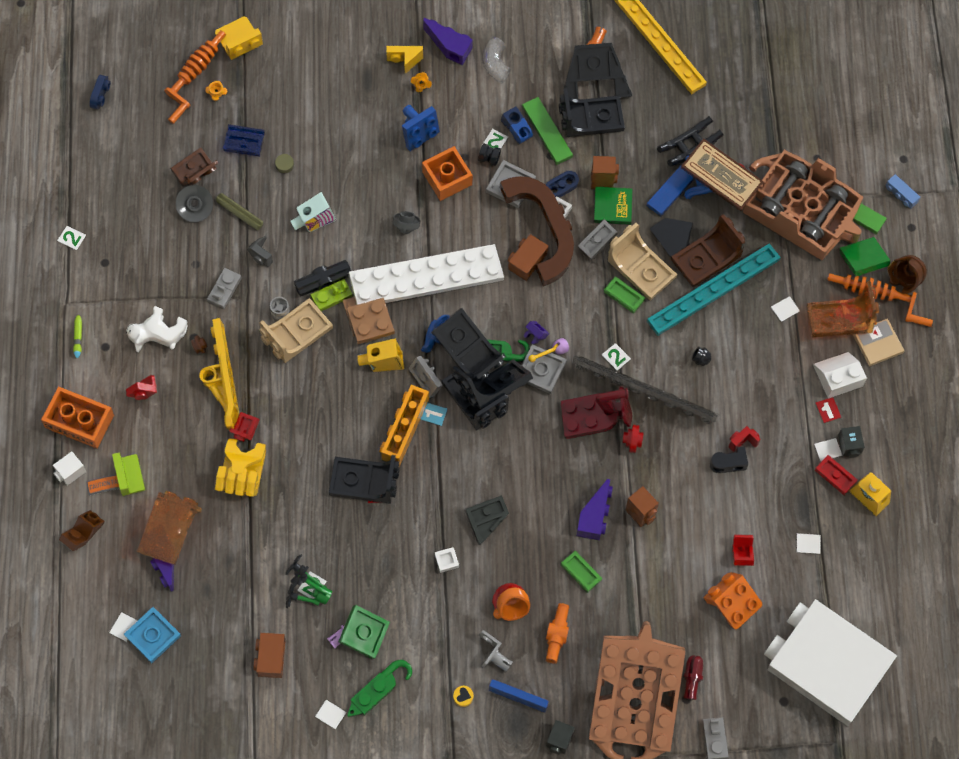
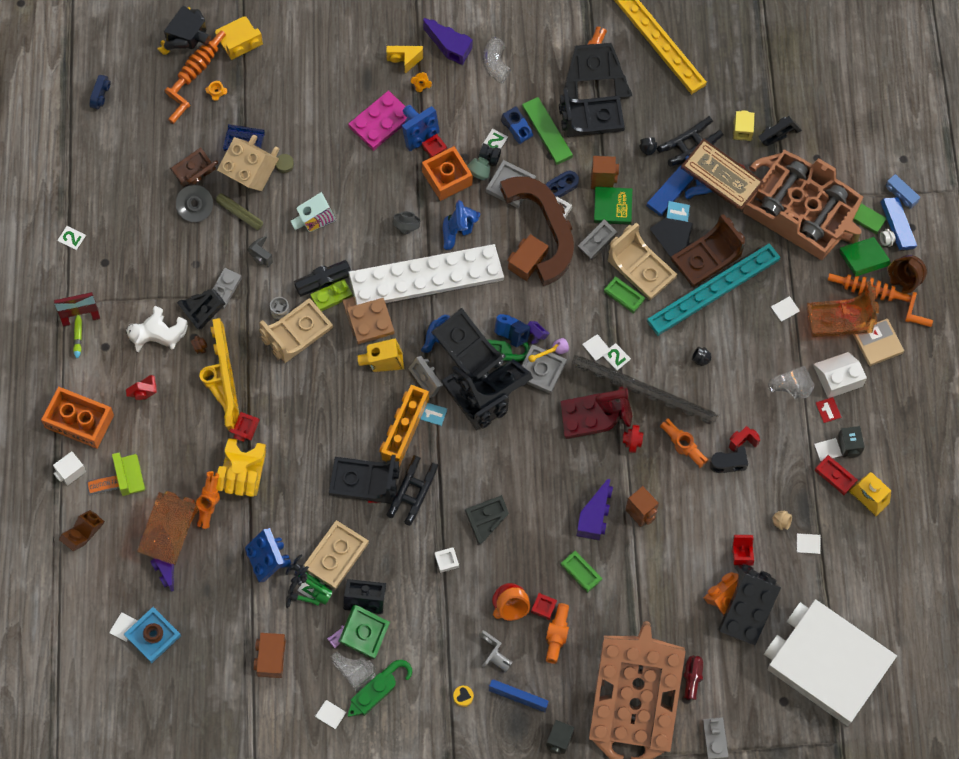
(76, 306): none -> dark red flag
(153, 627): none -> reddish brown plate
(185, 31): none -> black torso
(202, 307): none -> black wing
(211, 493): none -> orange pin
(248, 163): none -> tan container
(265, 555): none -> blue plate
(336, 554): none -> tan plate
(356, 672): none -> clear arch
(365, 595): none -> black bracket
(379, 120): none -> dark pink plate
(409, 479): none -> black piece
(434, 145): none -> red plate
(460, 220): none -> blue hair
(479, 168): none -> sand green cone
(512, 329): none -> leg
(544, 606): none -> red plate
(596, 347): none -> white sticker
(648, 145): none -> black plate
(678, 211): none -> medium azure sticker
(689, 450): none -> orange pin
(743, 125): none -> light yellow brick
(750, 604): none -> black bracket
(778, 132): none -> black wing
(782, 520): none -> tan plate
(794, 382): none -> clear arch
(887, 238): none -> white plate
(898, 223): none -> tile

